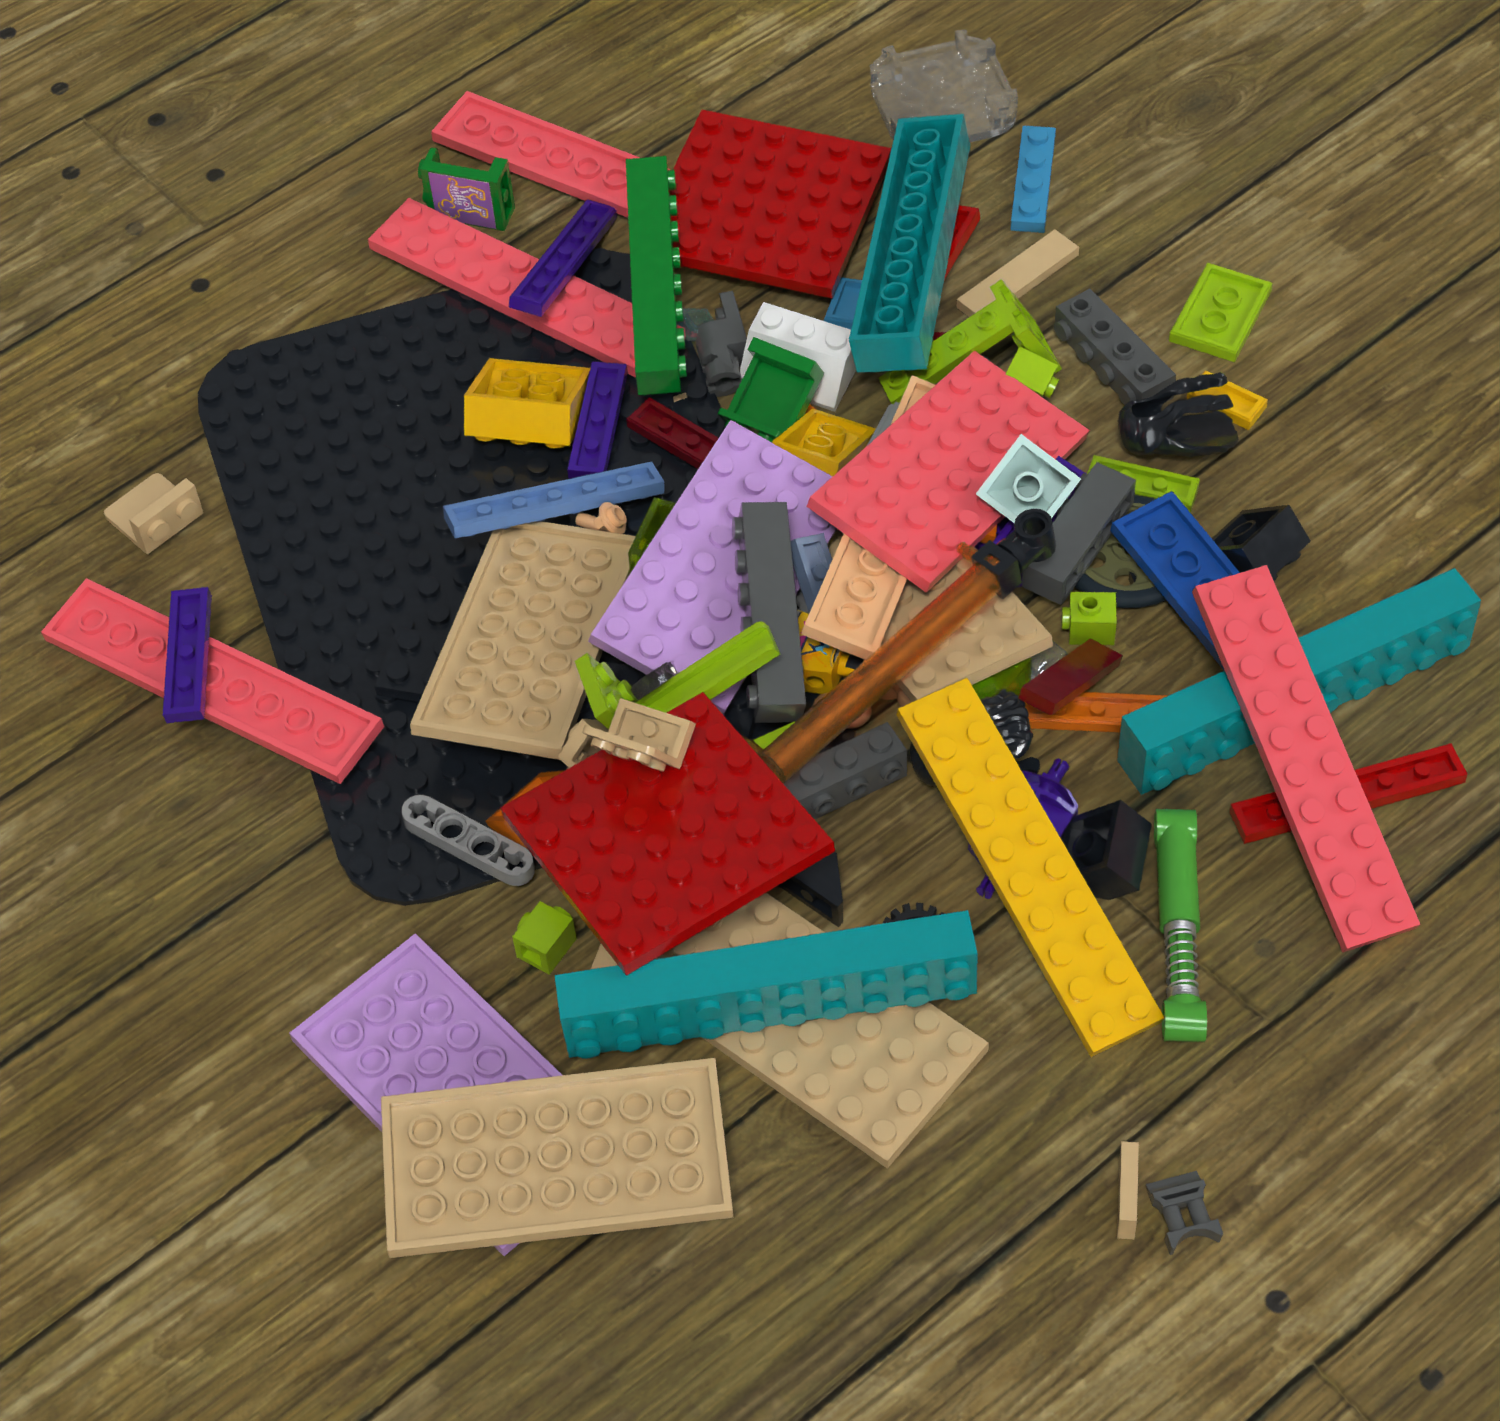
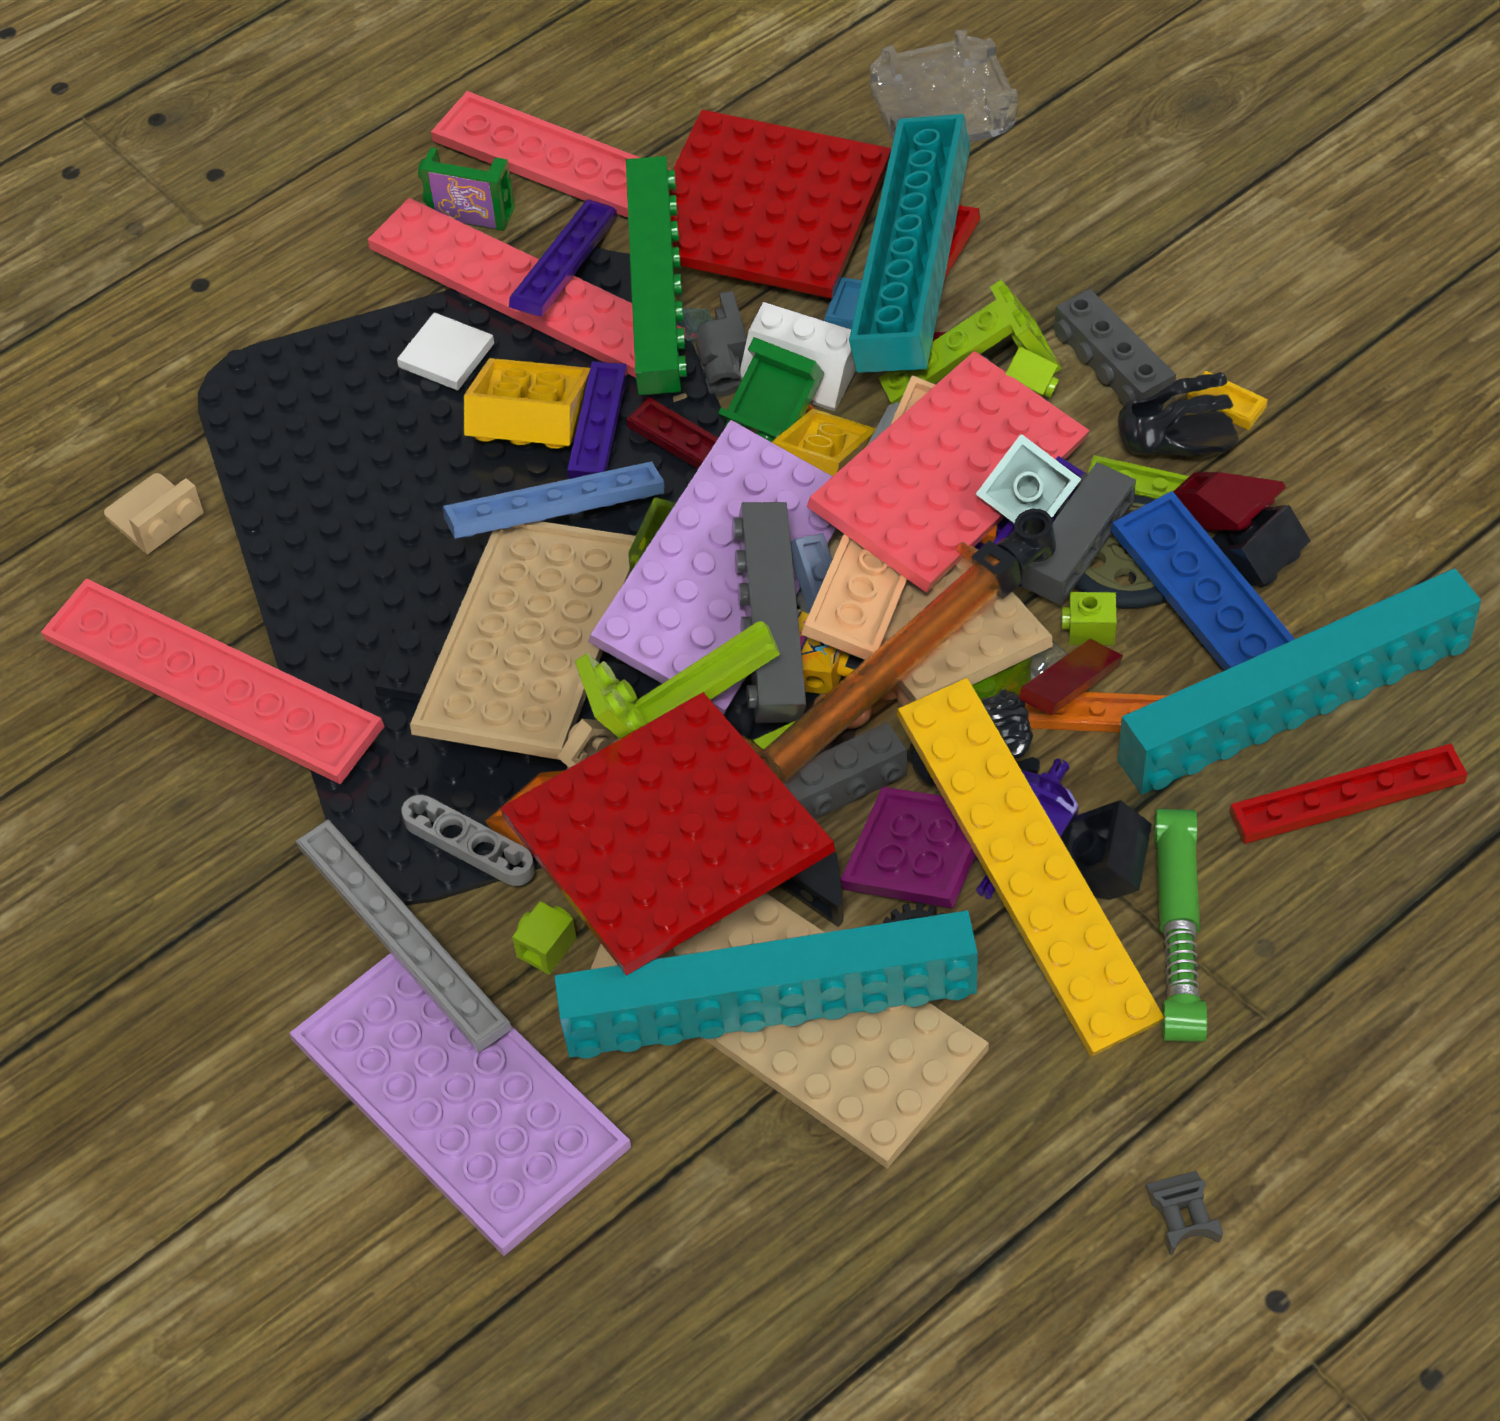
(187, 655): dark purple plate -> none
(404, 936): none -> light grey tile
(445, 351): none -> white tile
(554, 1158): tan plate -> none
(610, 519): light nougat plate -> none
(644, 736): tan bracket -> none
(653, 680): clear smoke tile -> none
(910, 850): none -> magenta plate
(1023, 271): tan tile -> none
(1033, 179): dark azure plate -> none
(1127, 1190): tan tile -> none
(1220, 312): lime tile -> none
(1226, 499): none -> dark red slope
(1305, 759): coral plate -> none

